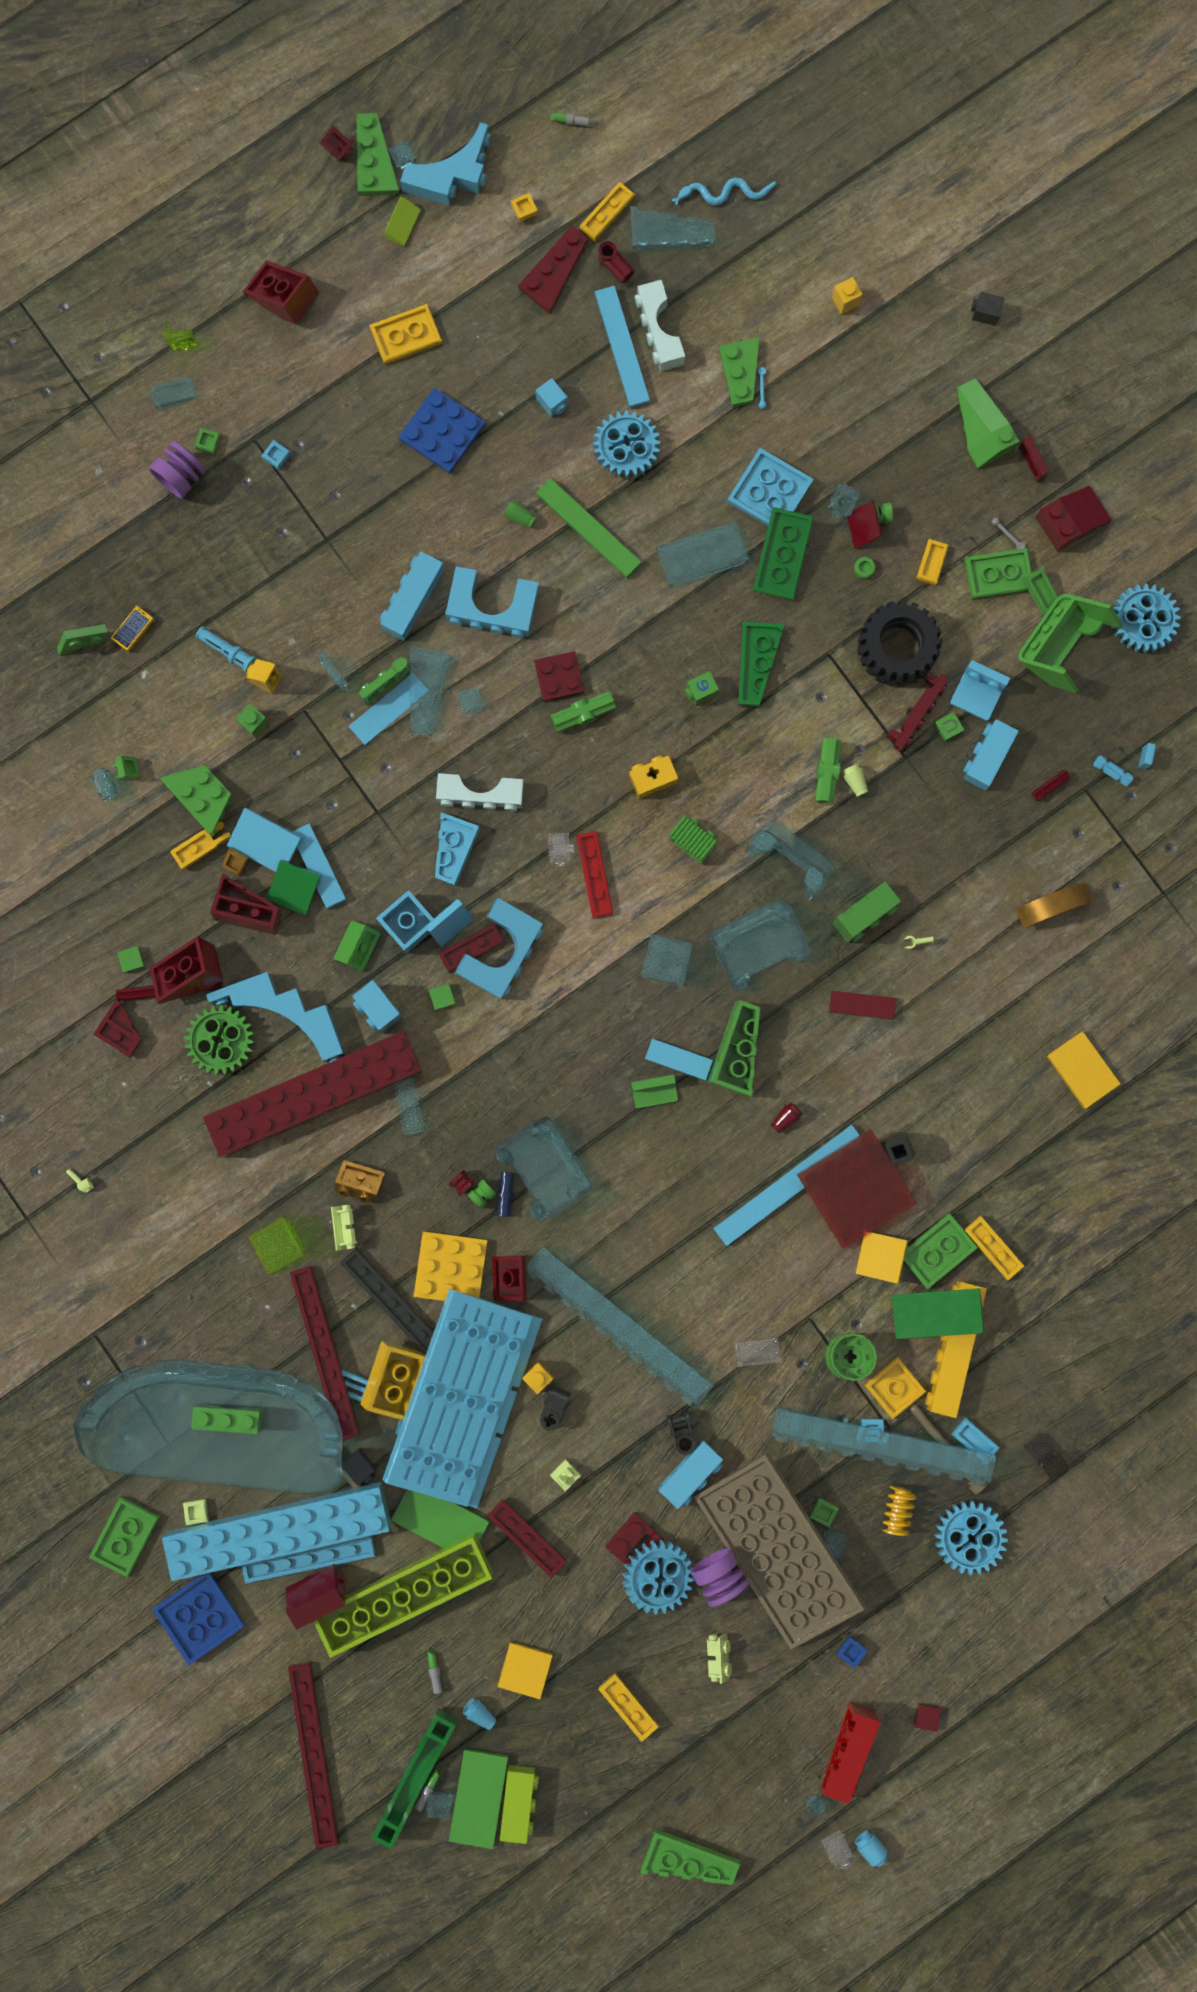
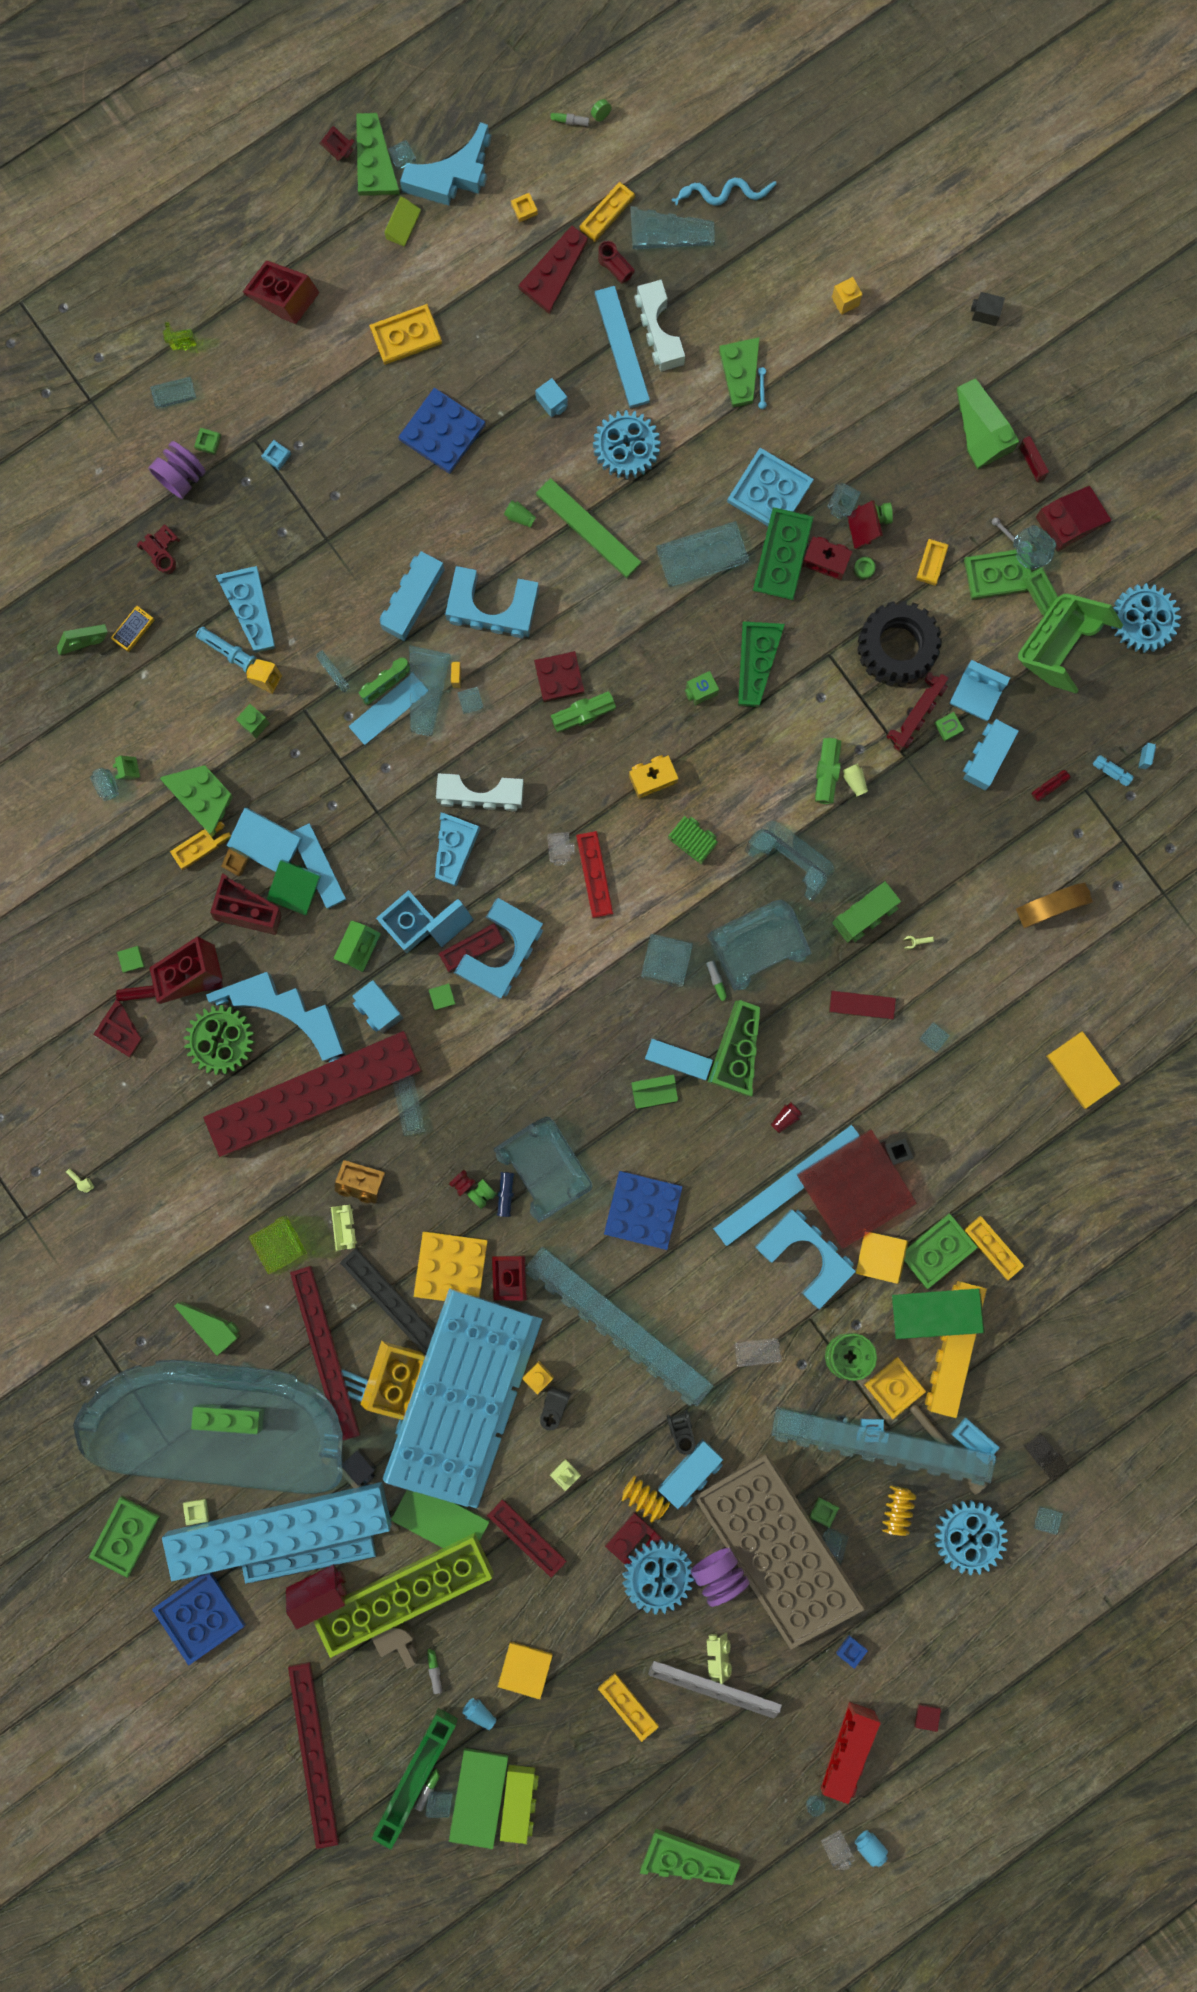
(158, 546): none -> dark red piece
(213, 1330): none -> bright green slope
(247, 599): none -> medium azure wing
(399, 1639): none -> dark tan brick
(456, 674): none -> yellow tile
(601, 110): none -> bright green tile
(643, 1210): none -> blue plate
(645, 1499): none -> yellow piece
(714, 1689): none -> light grey tile
(716, 980): none -> light grey piece
(832, 567): none -> dark red brick
(834, 1269): none -> medium azure arch
(934, 1037): none -> clear light blue tile
(1043, 542): none -> clear light blue plate
(1048, 1520): none -> clear light blue tile

